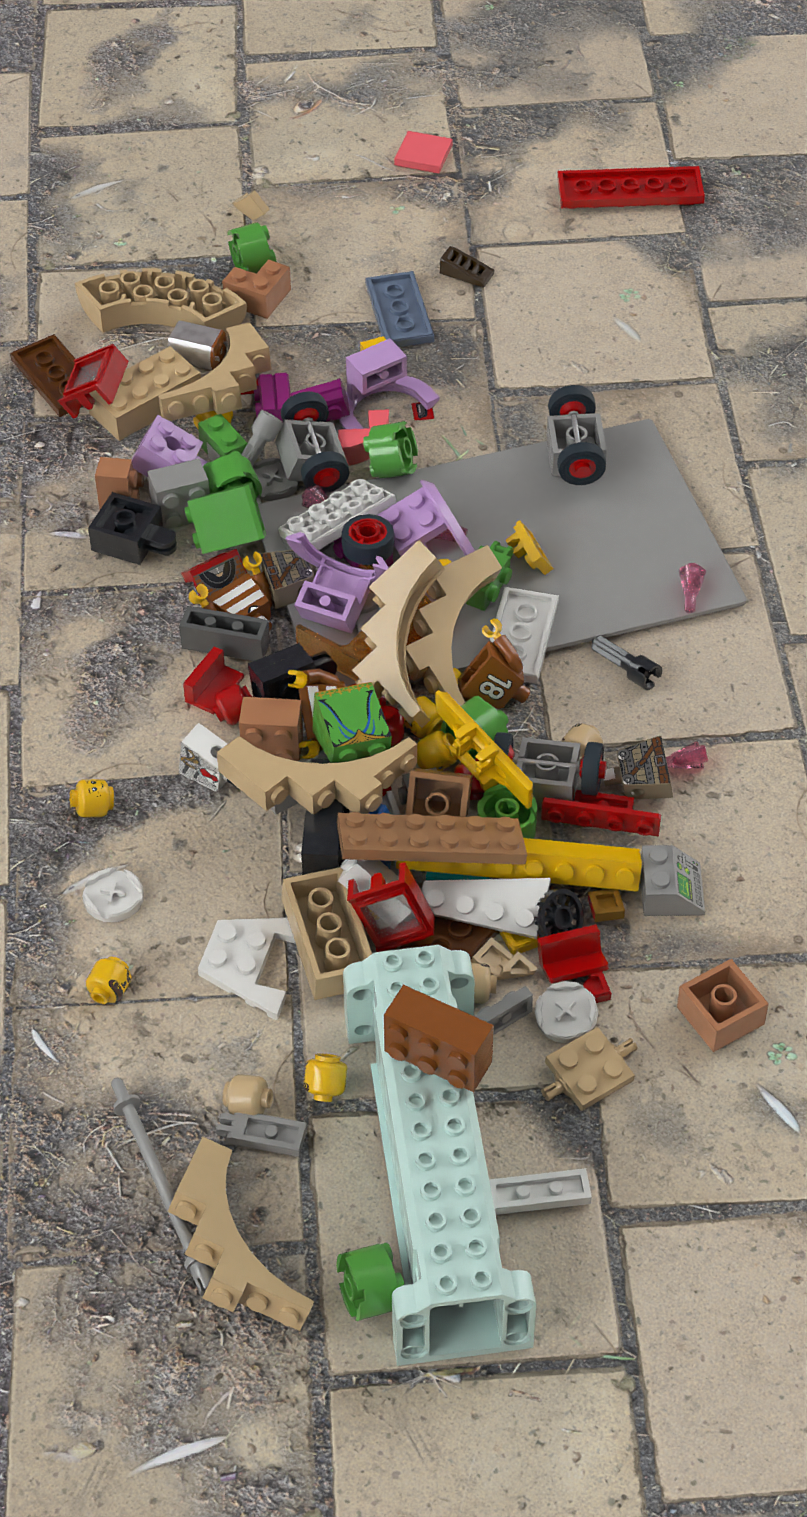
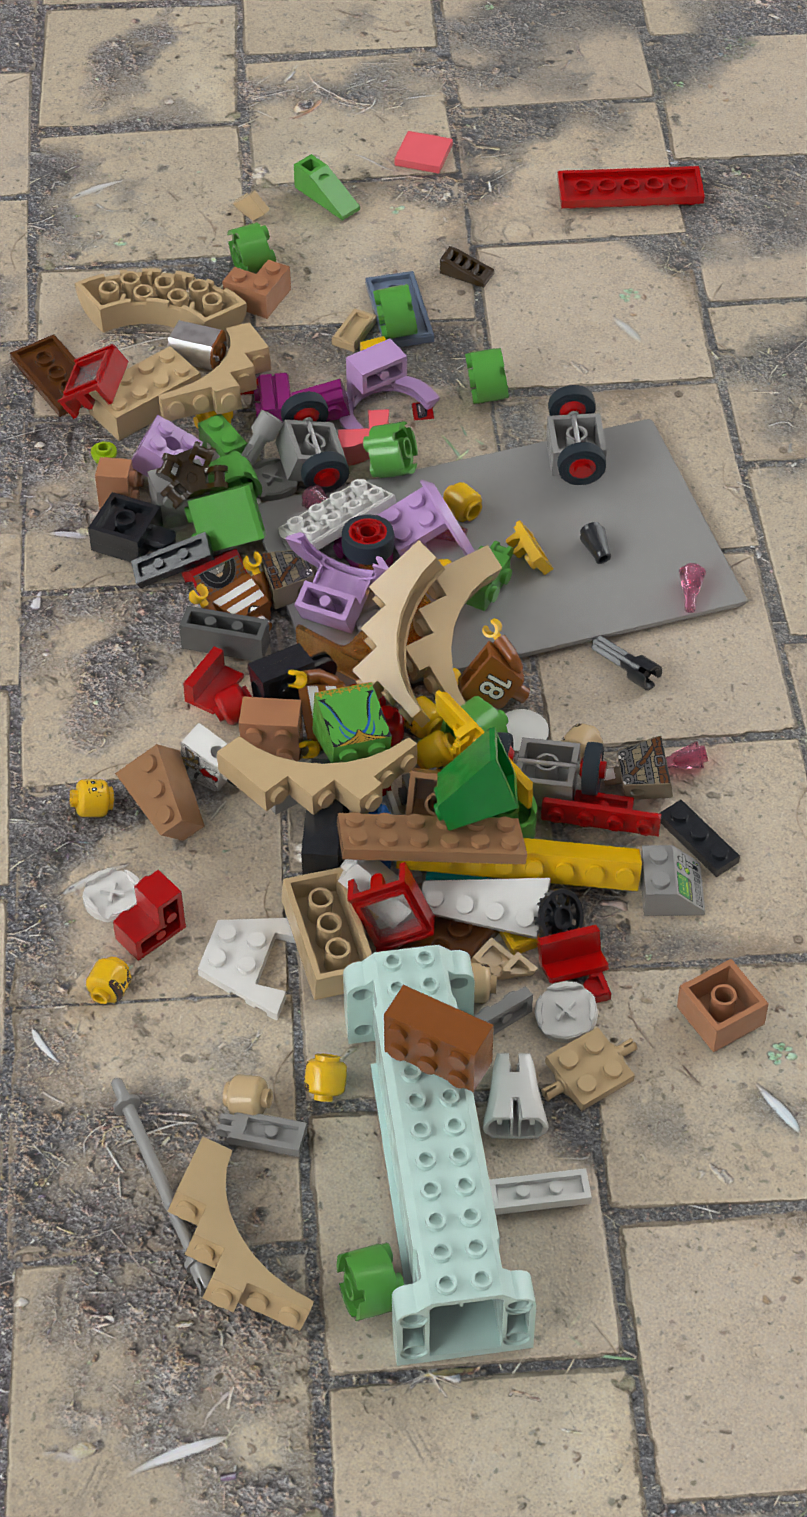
(103, 449): none -> lime plate
(154, 917): none -> red brick
(163, 791): none -> medium nougat wedge
(172, 560): none -> plate
(191, 477): none -> dark brown piece
(322, 185): none -> bright green slope
(354, 330): none -> tan tile
(395, 311): none -> bright green brick
(463, 501): none -> yellow head
(476, 783): none -> green slope
(487, 375): none -> bright green brick
(514, 1101): none -> white piece
(526, 724): none -> white sticker
(527, 624): white tile -> none
(595, 540): none -> black cone
(606, 905): pearl gold plate -> none
(699, 838): none -> black plate

